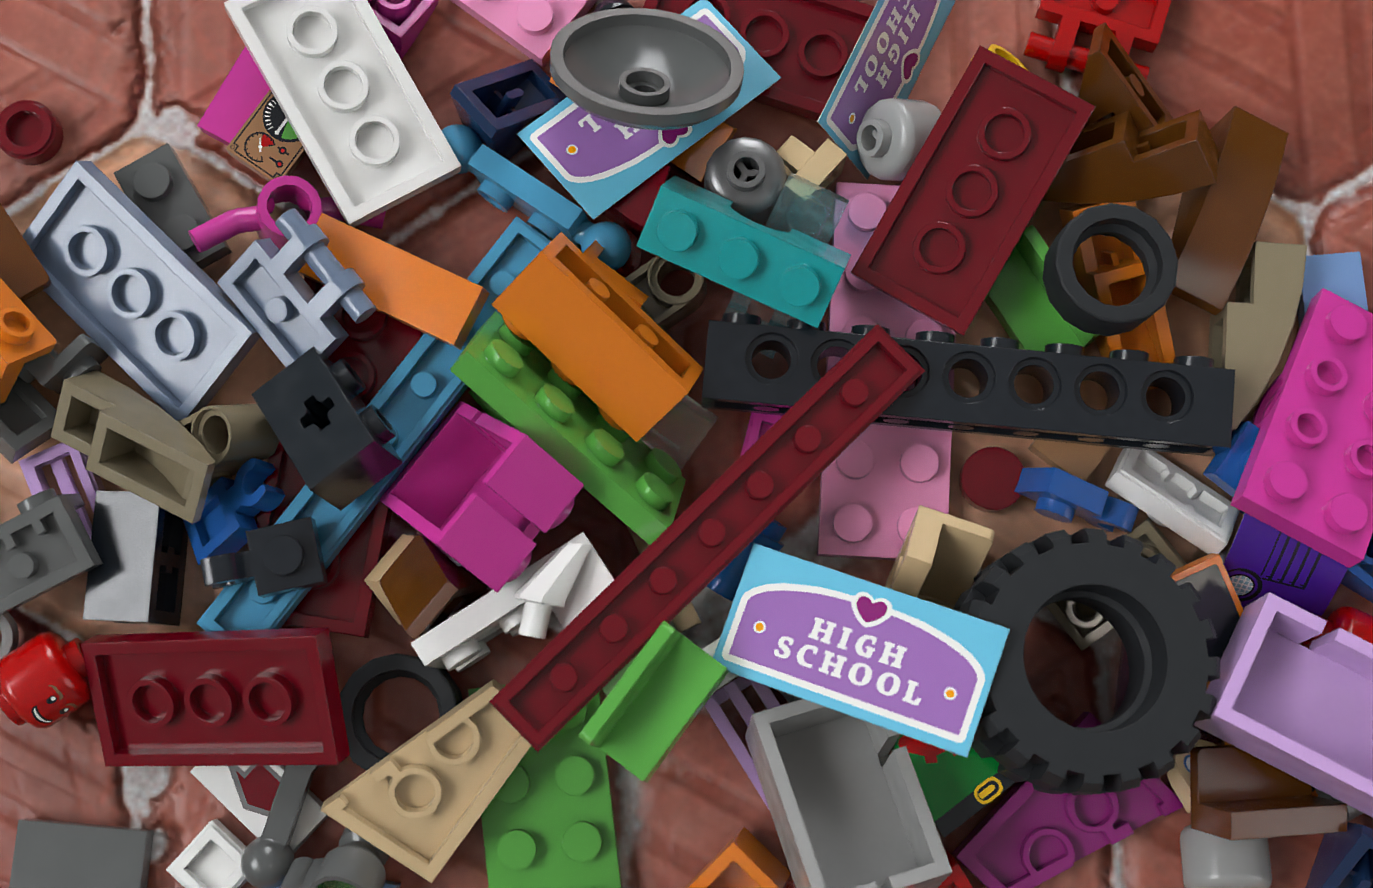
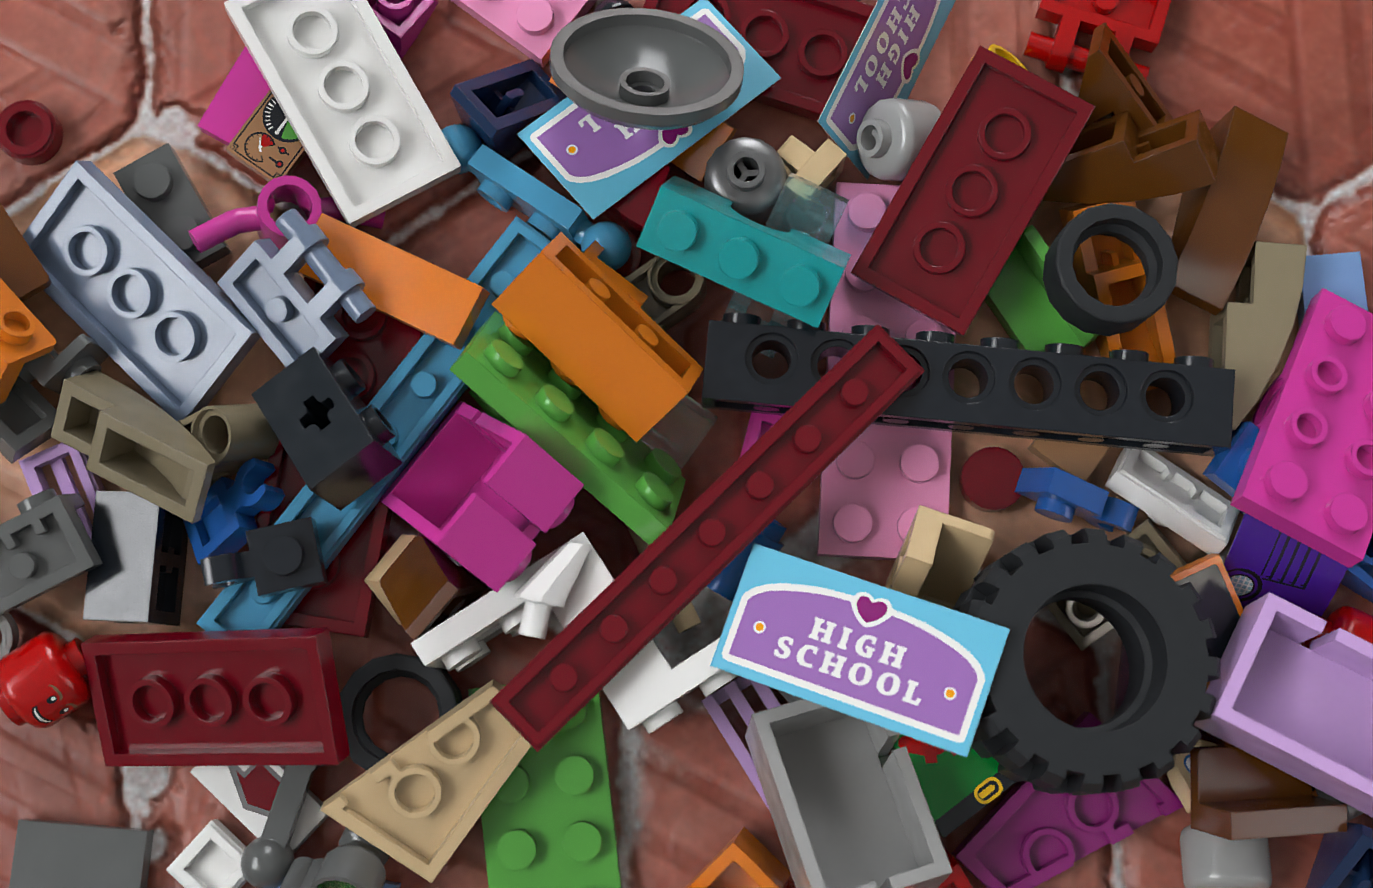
(654, 702): bright green panel -> none

